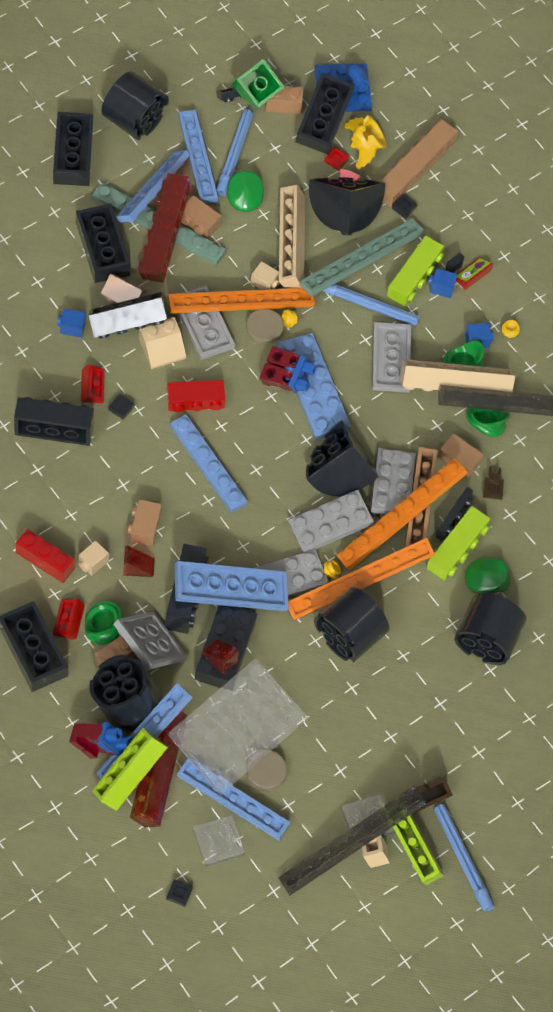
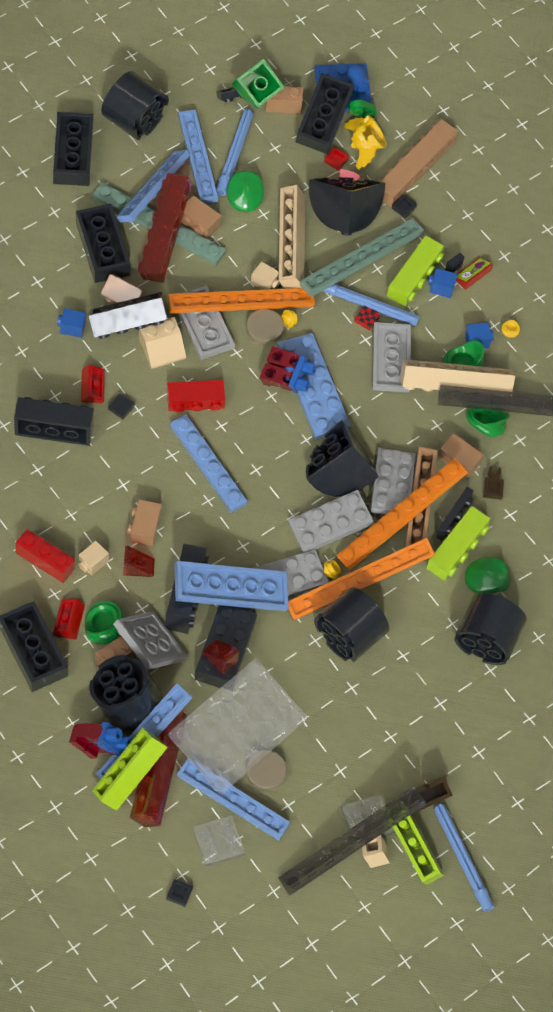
(362, 108): none -> green plate
(366, 318): none -> red tile

